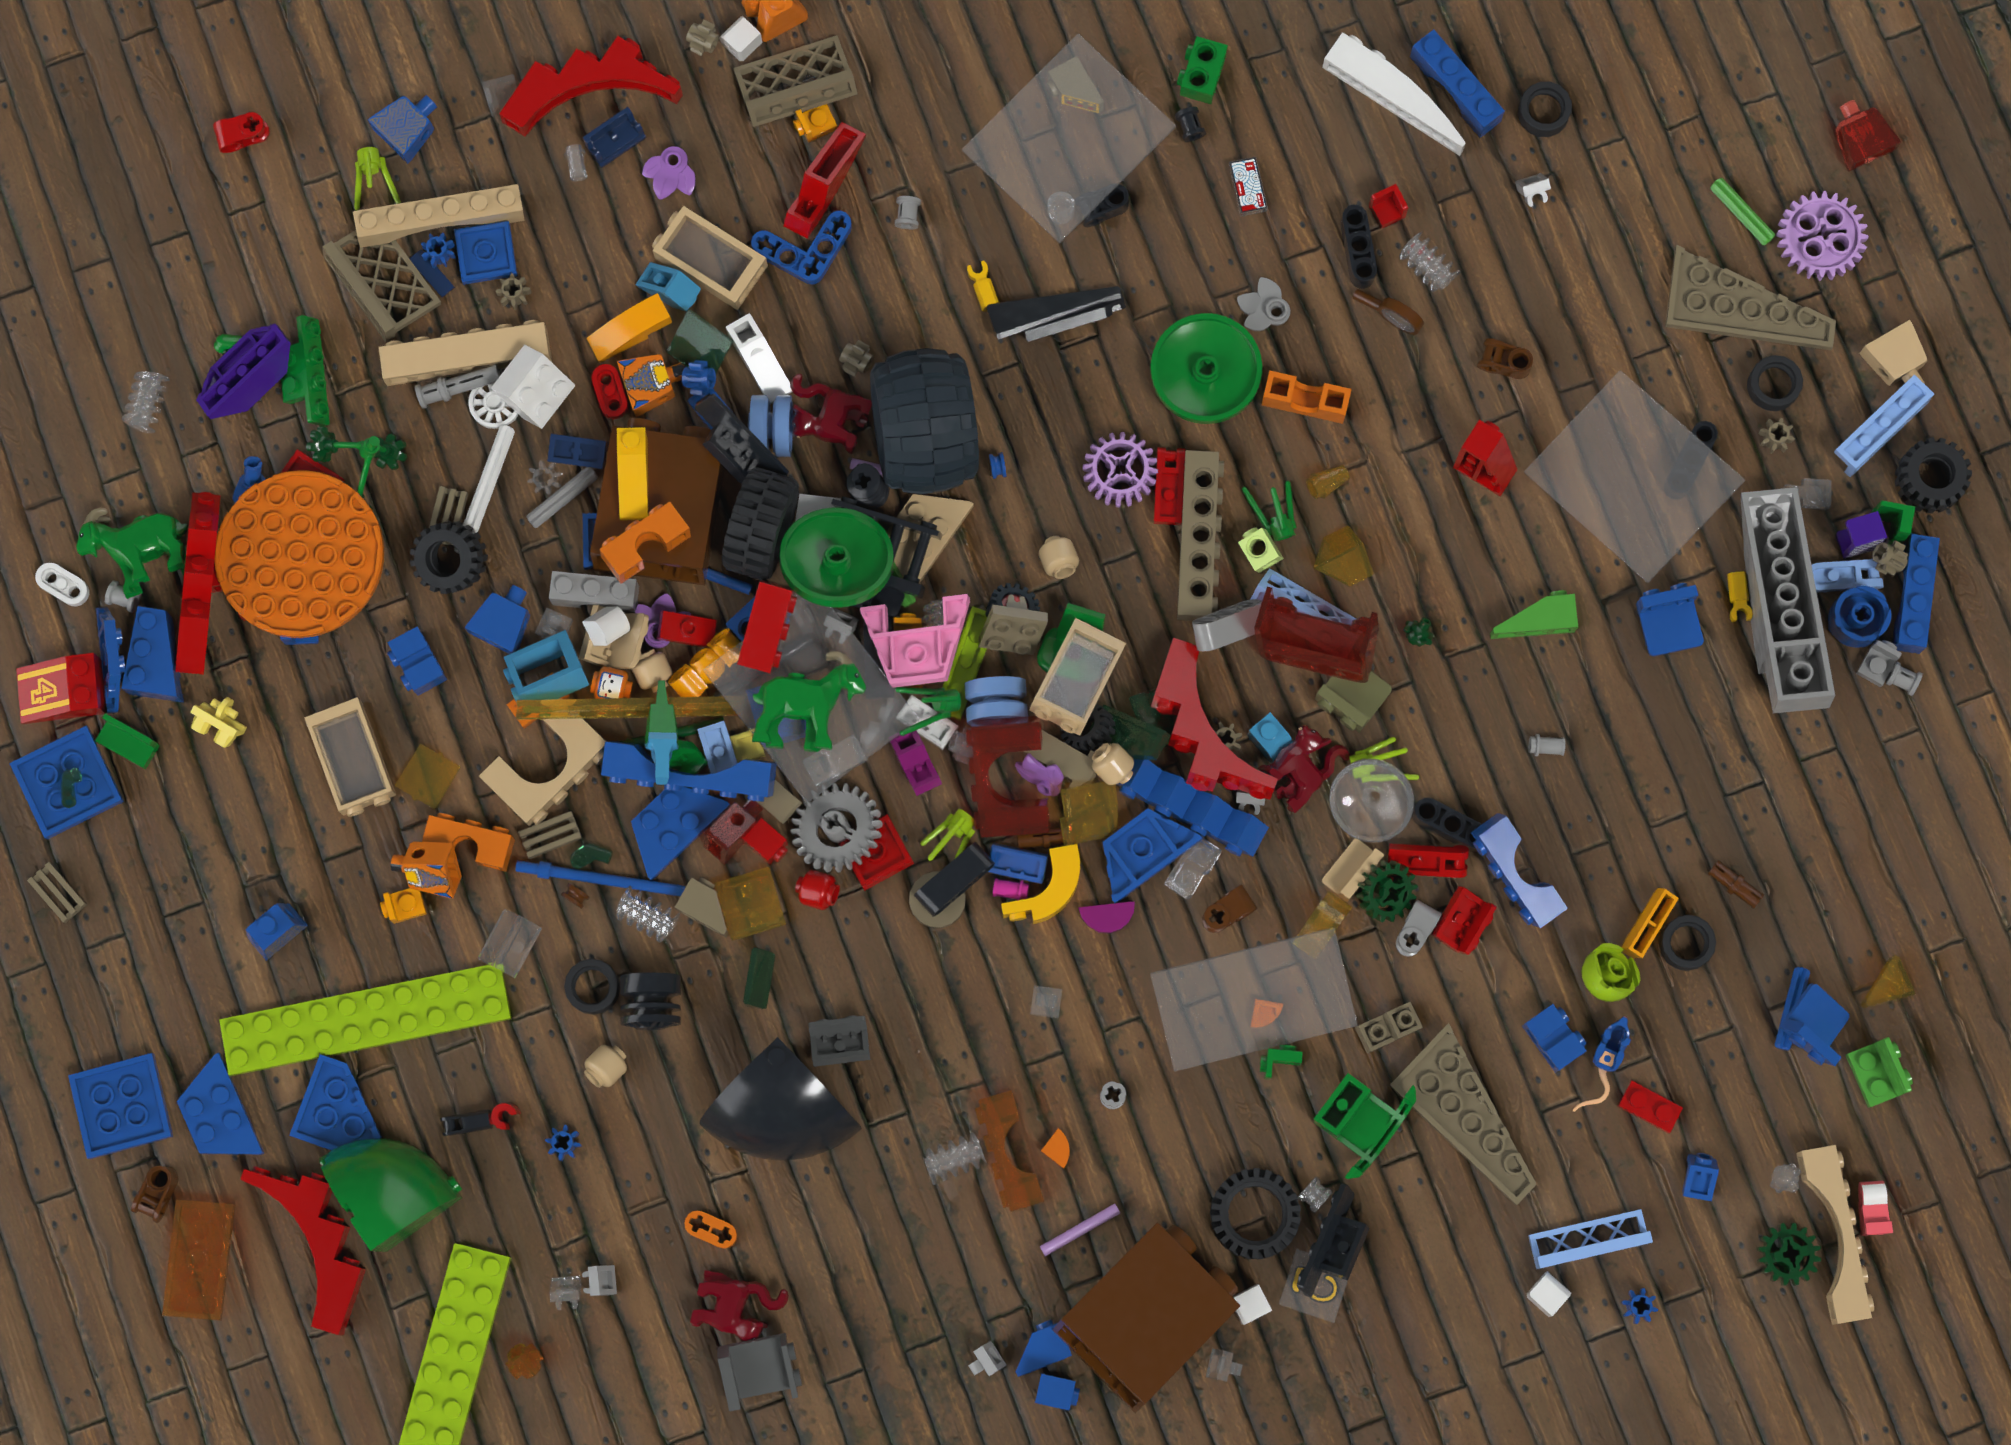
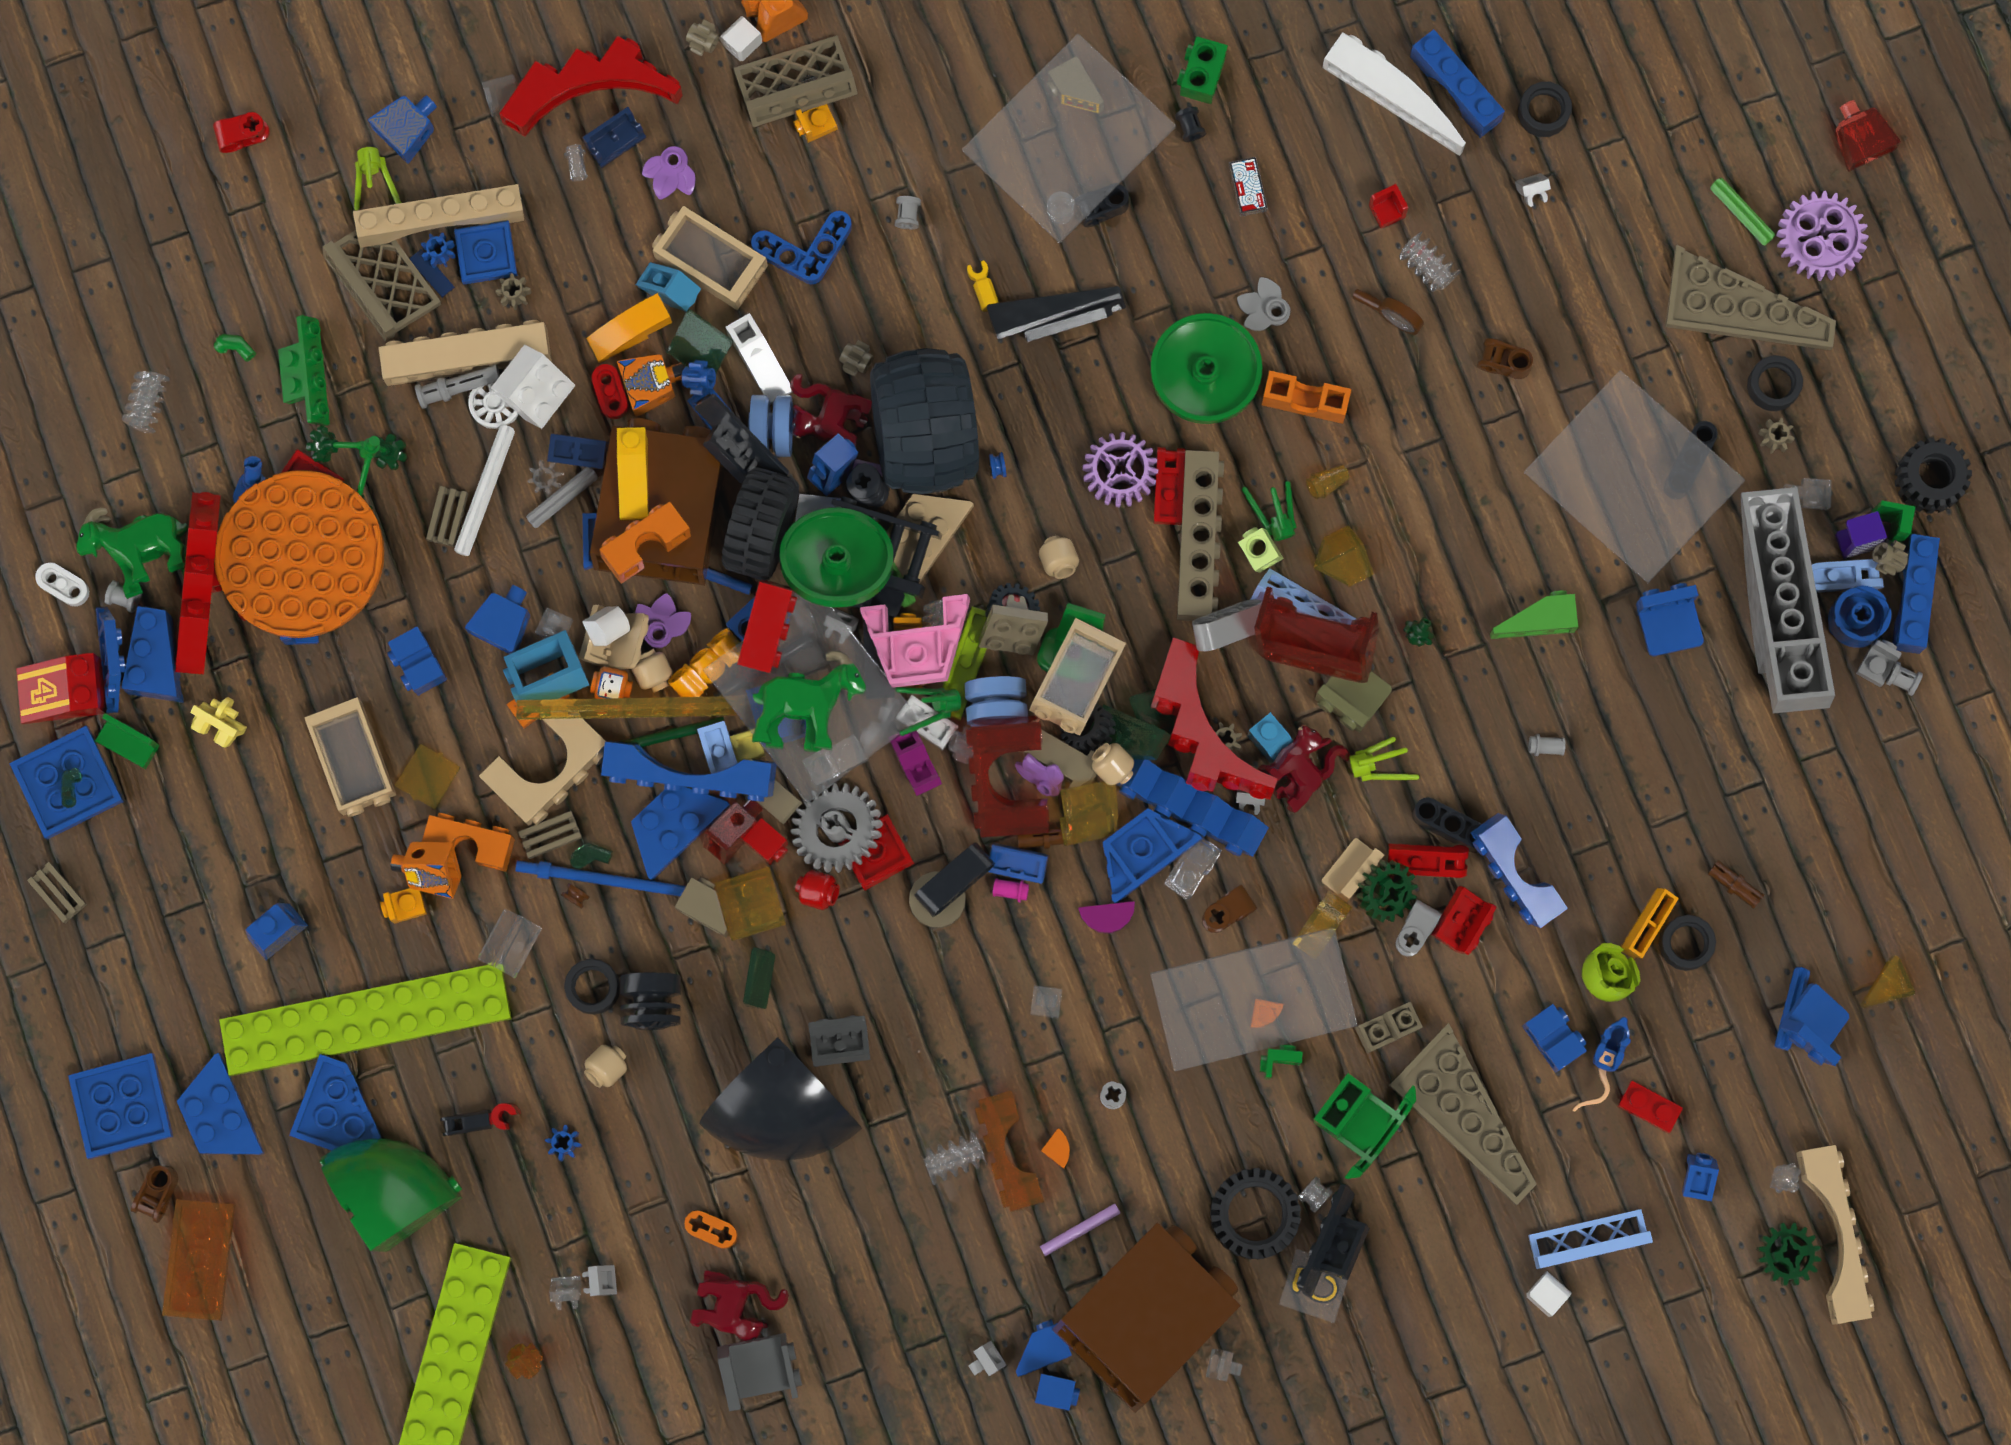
(245, 372): dark purple wedge -> none
(336, 1280): red arch -> none
(470, 557): black tyre -> none
(586, 589): light grey arch -> none
(646, 915): clear piece -> none
(661, 734): animal -> none
(685, 629): red plate -> none
(687, 758): green bracket -> none
(823, 179): red slope -> none
(832, 464): none -> blue brick
(957, 825): lime plant -> none
(1063, 884): yellow arch -> none
(1252, 1304): white piece -> none
(1358, 259): black beam -> none
(1362, 814): clear dish -> none
(1487, 458): red wedge -> none
(1647, 1301): blue gear -> none
(1738, 595): yellow bar -> none
(1873, 1208): coral leg -> none
(1879, 1072): bright green bracket -> none
(1883, 424): light blue fence -> none
(1896, 354): tan torso -> none

